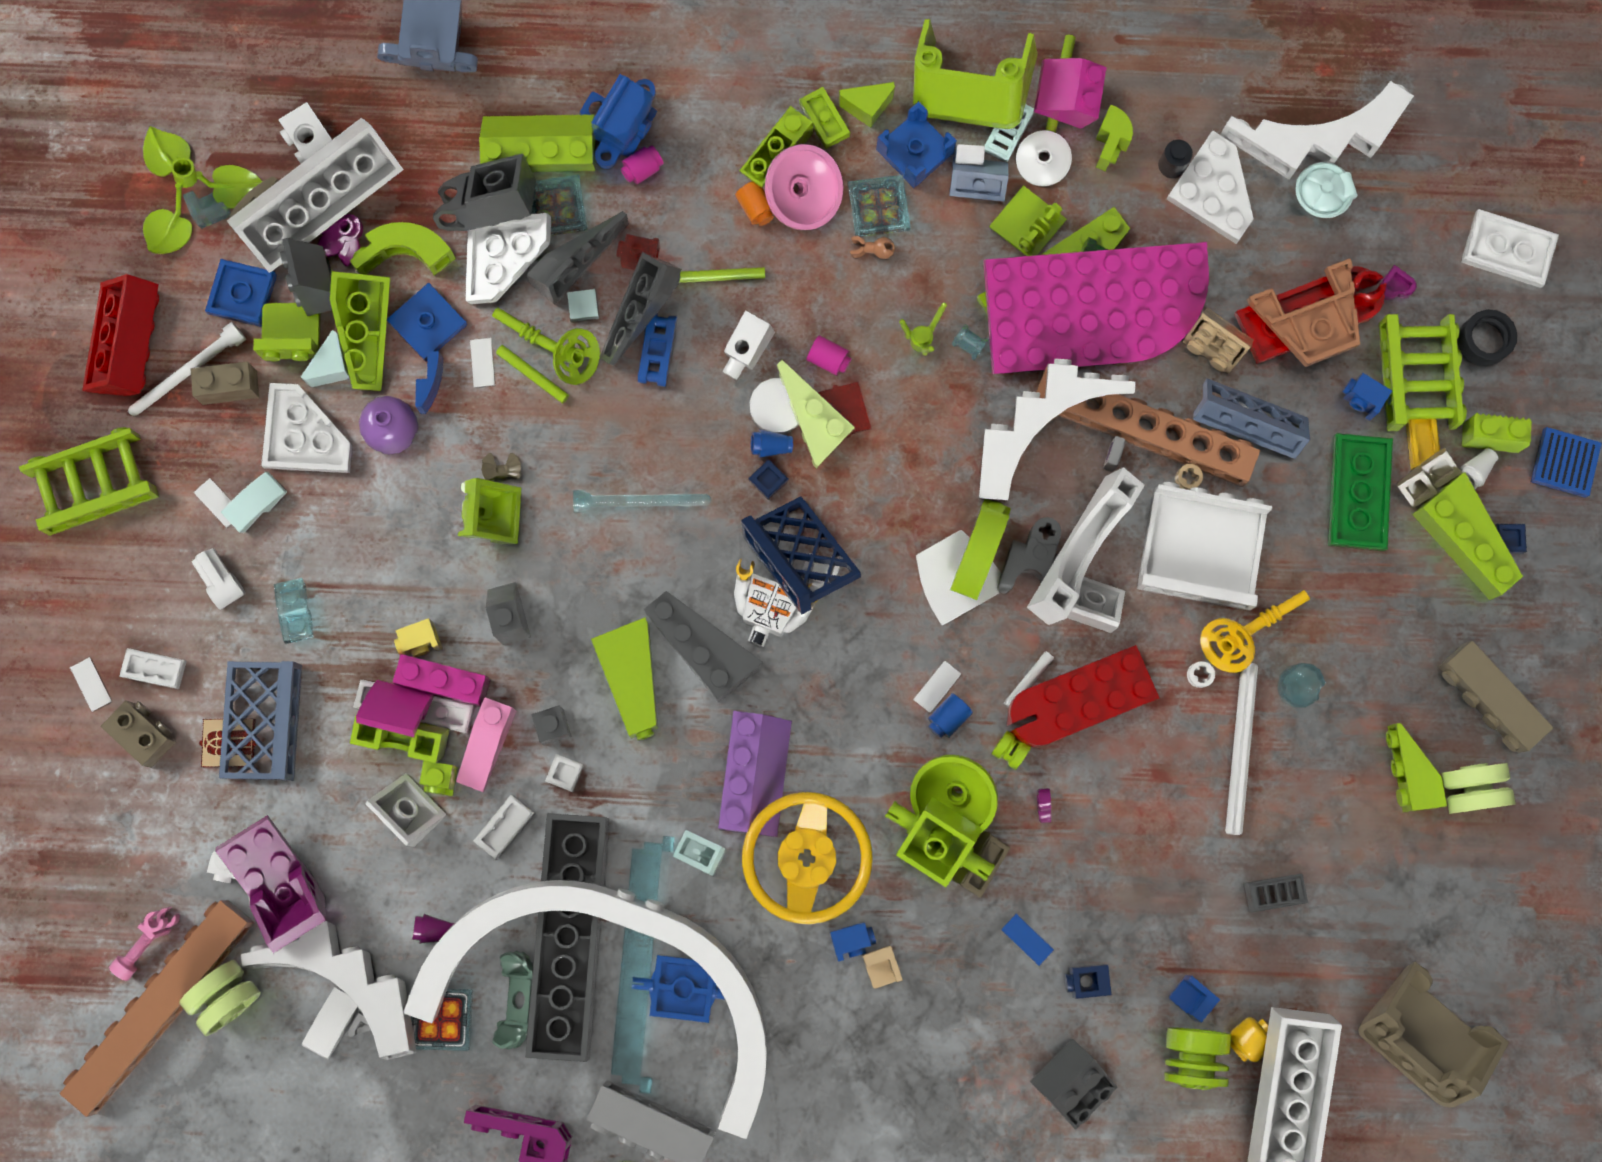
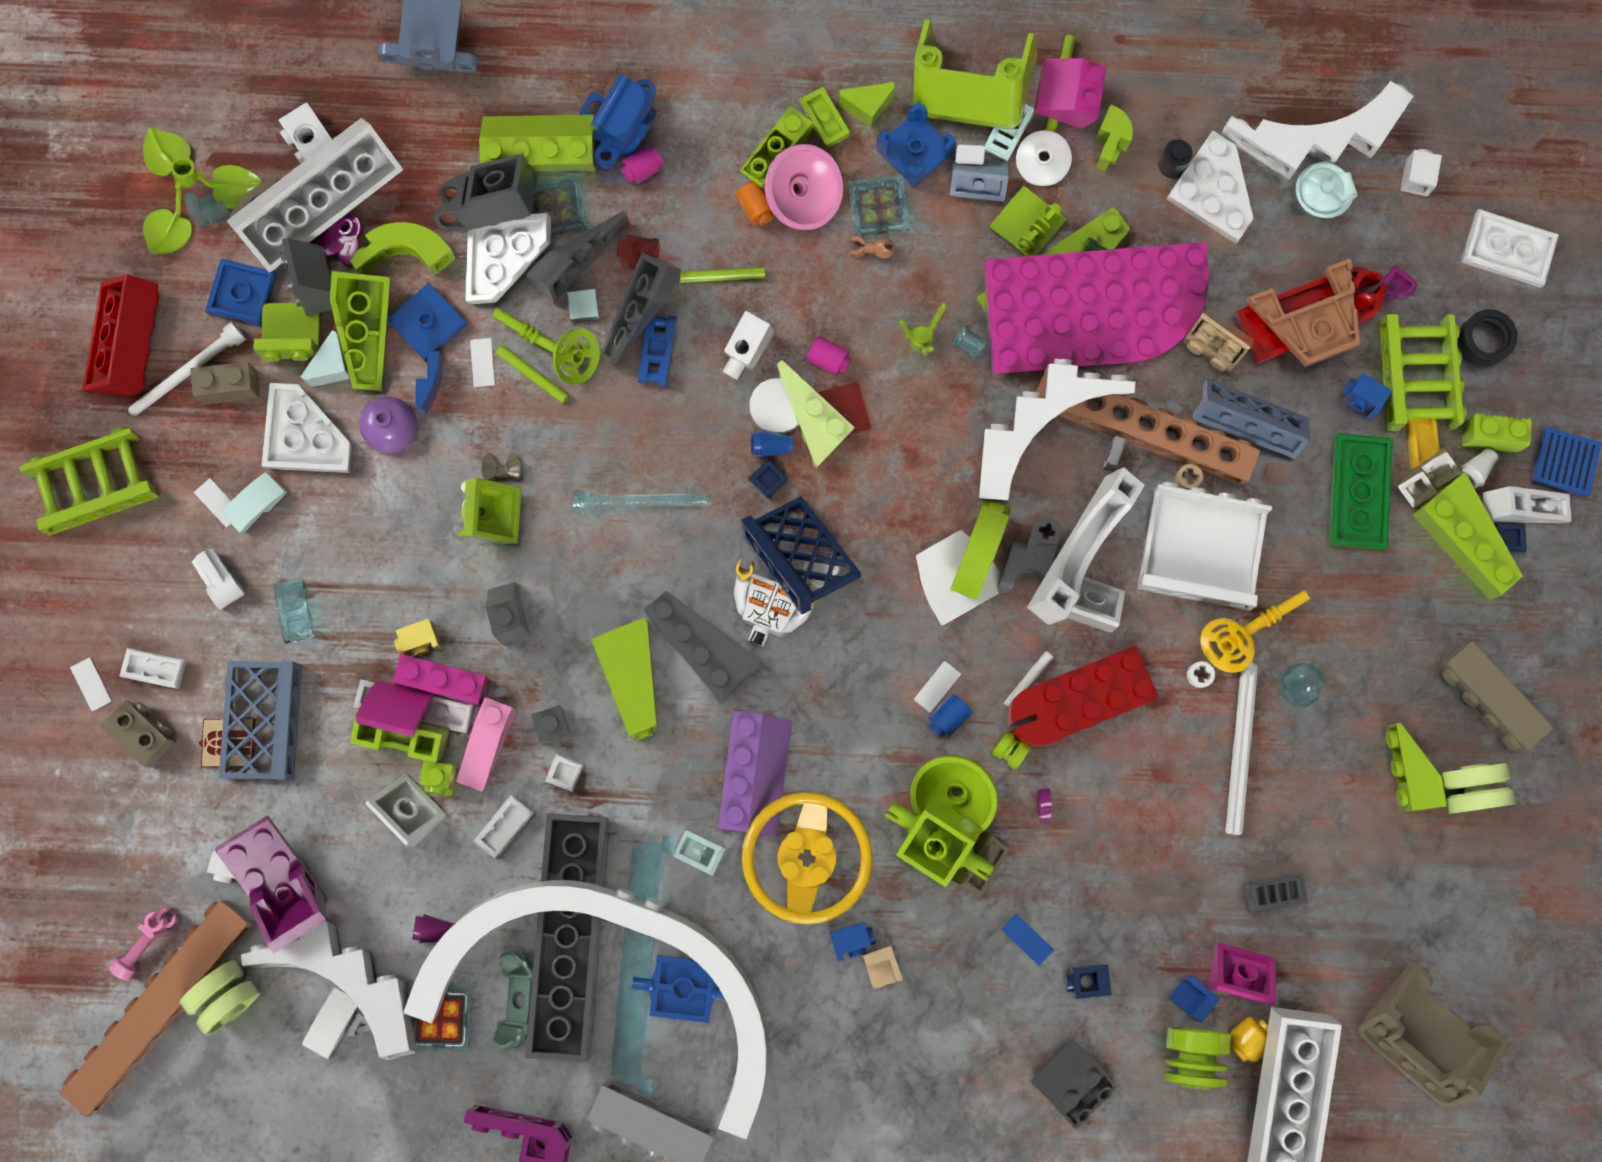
(1243, 974): none -> dark pink slope
(1421, 172): none -> white brick
(1527, 506): none -> white slope

